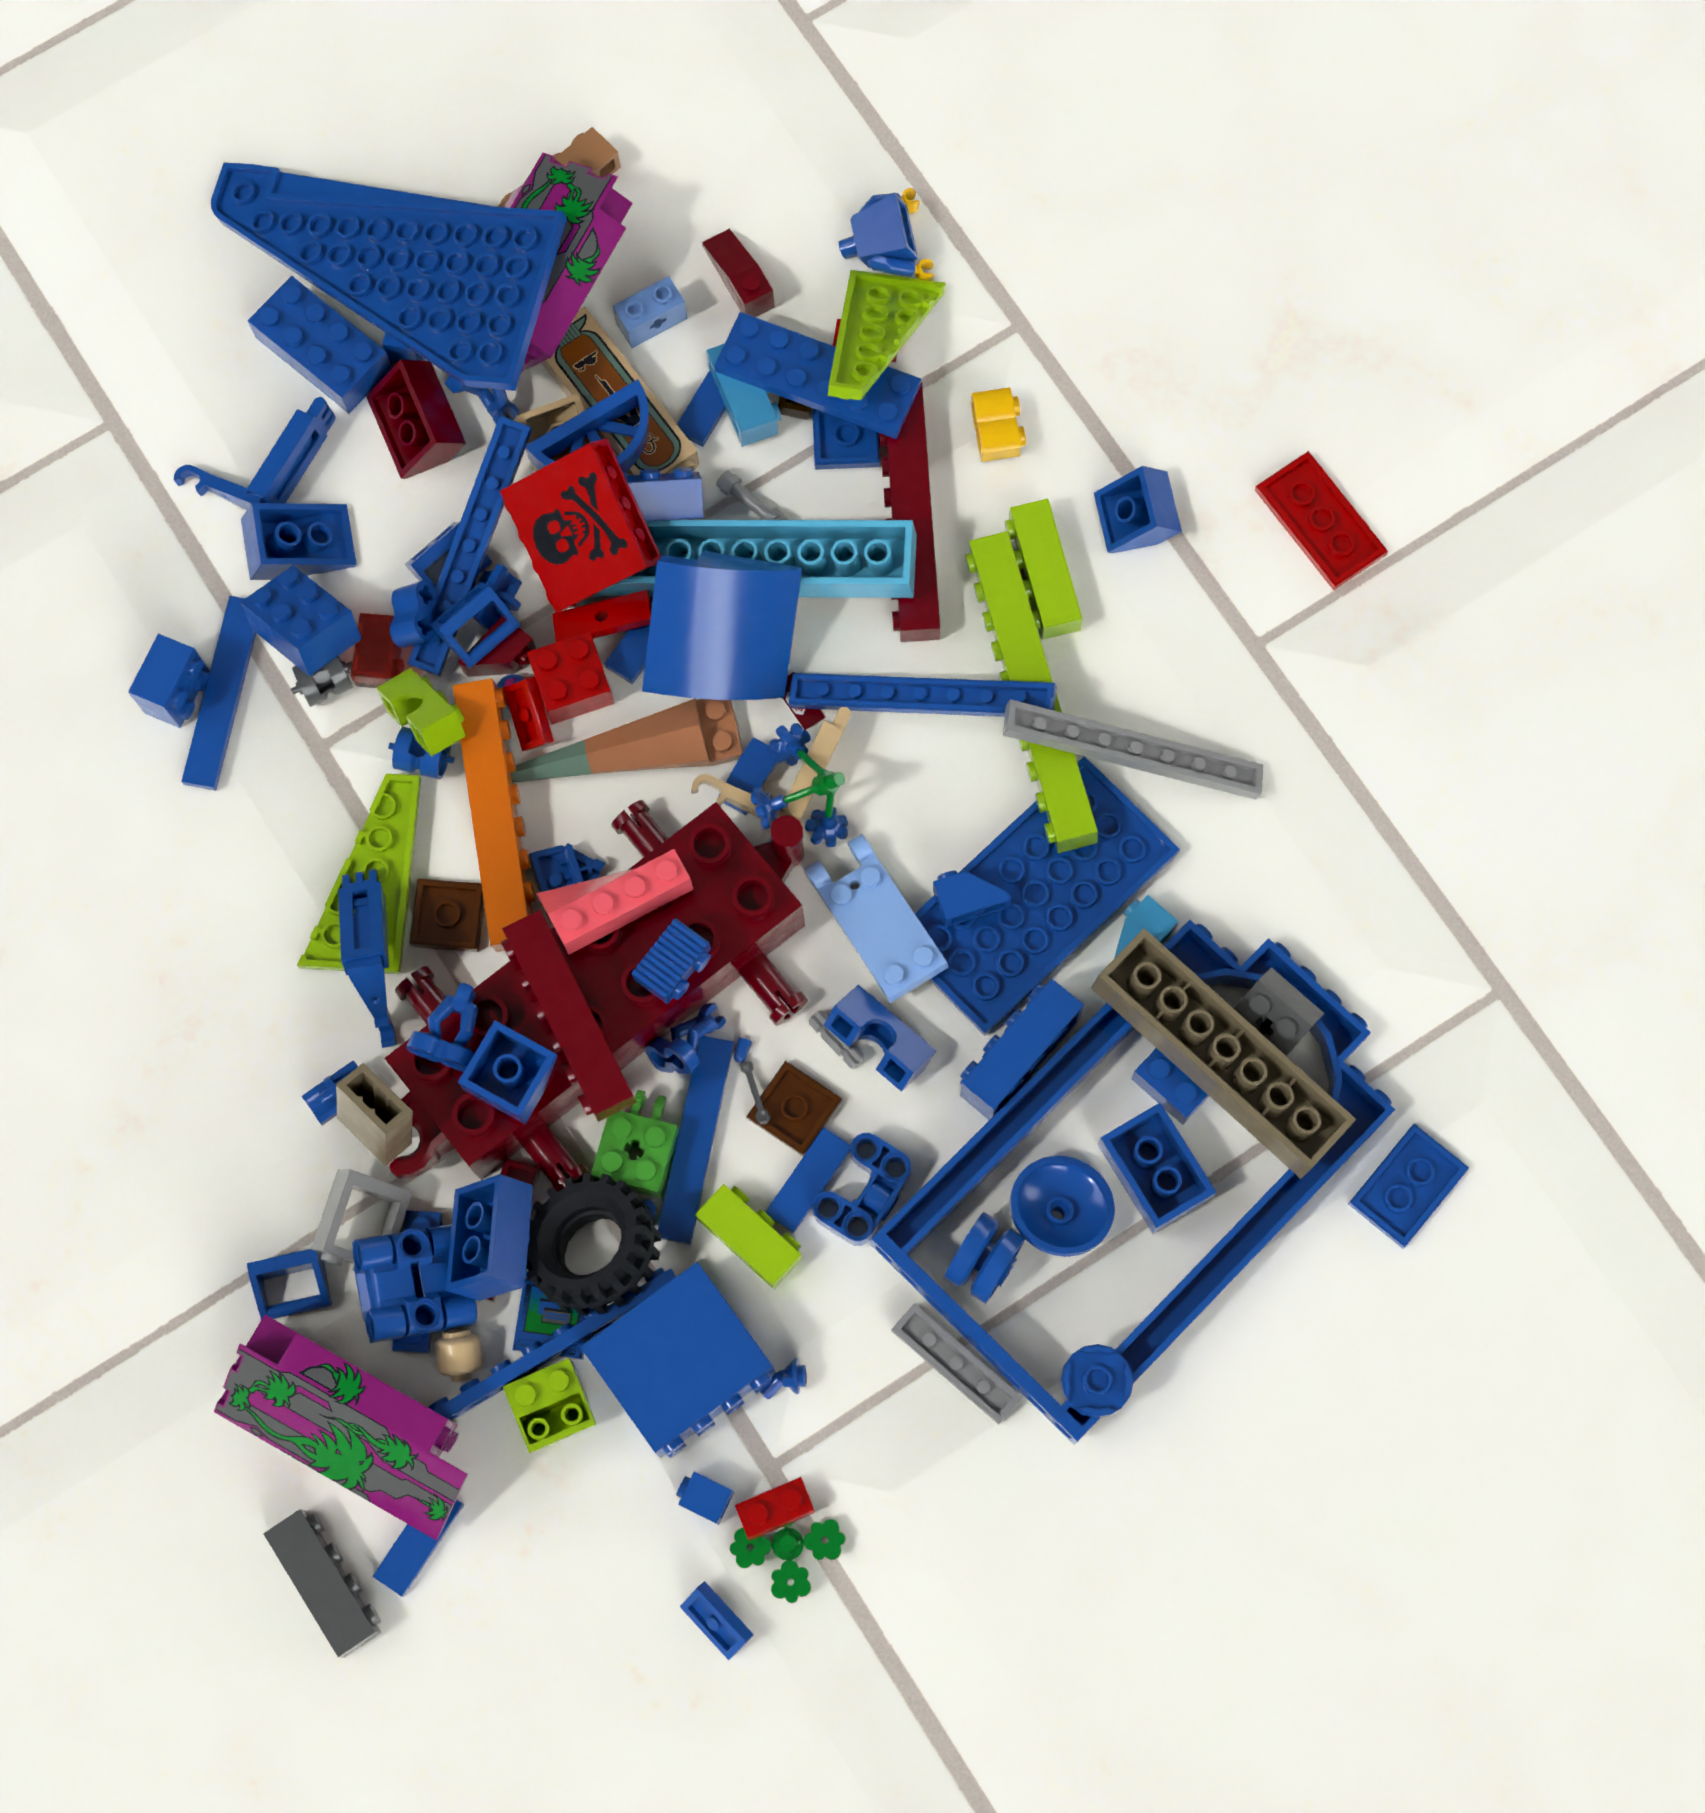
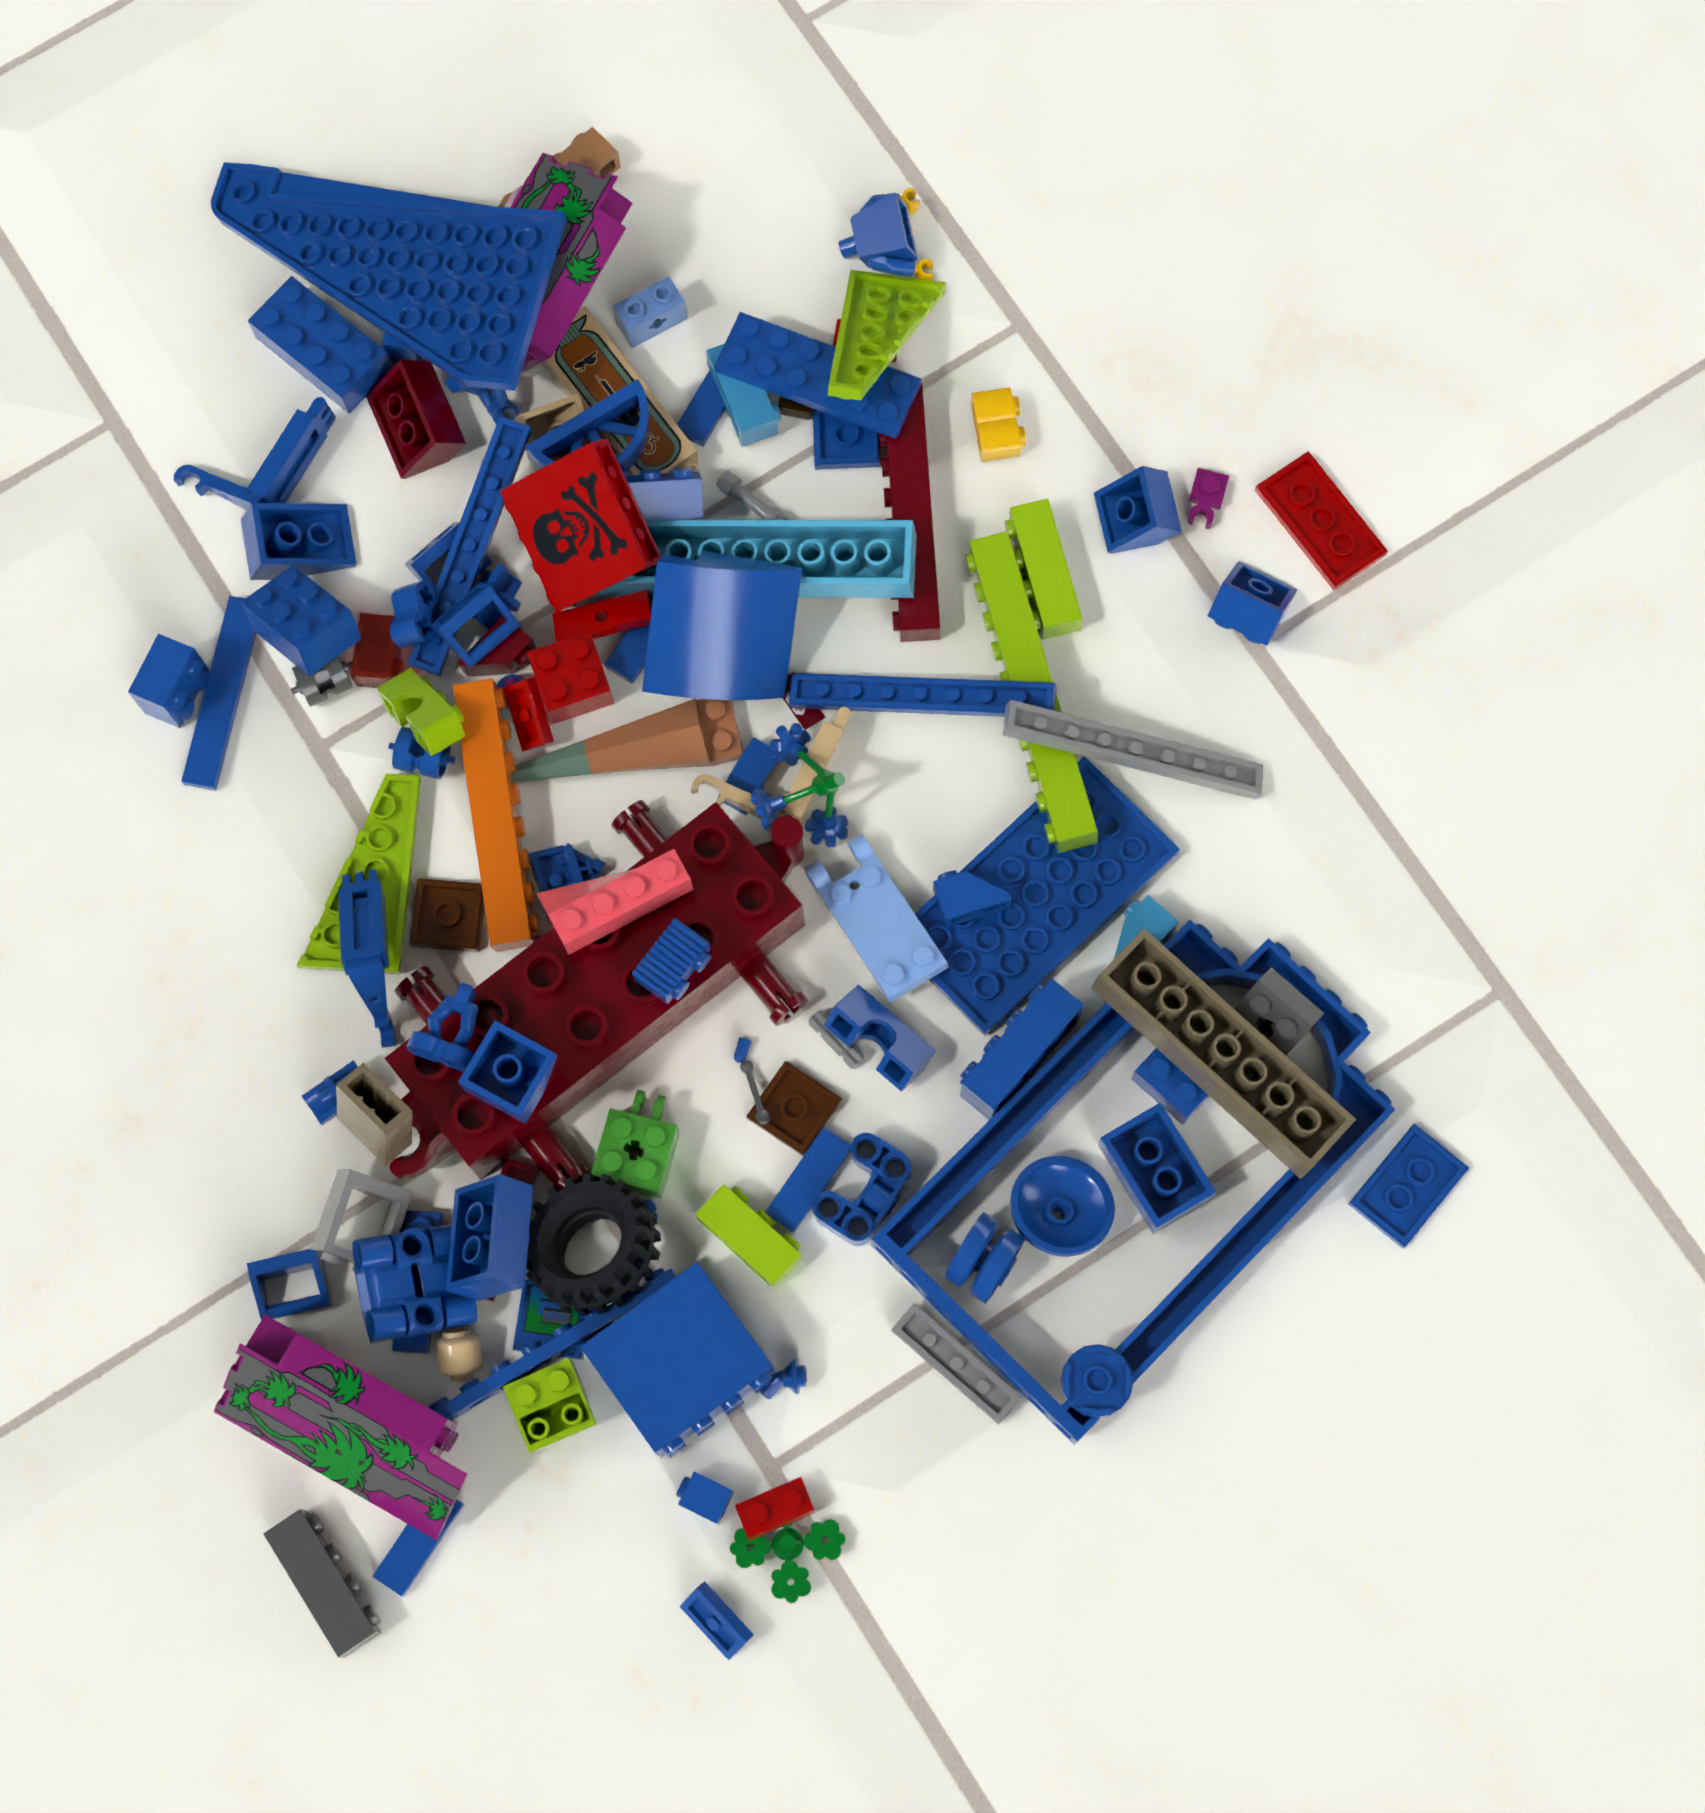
(568, 1016): dark red brick -> none
(681, 1054): blue piece -> none
(695, 1140): blue tile -> none
(740, 273): dark red slope -> none
(1207, 493): none -> magenta plate
(1251, 603): none -> blue slope

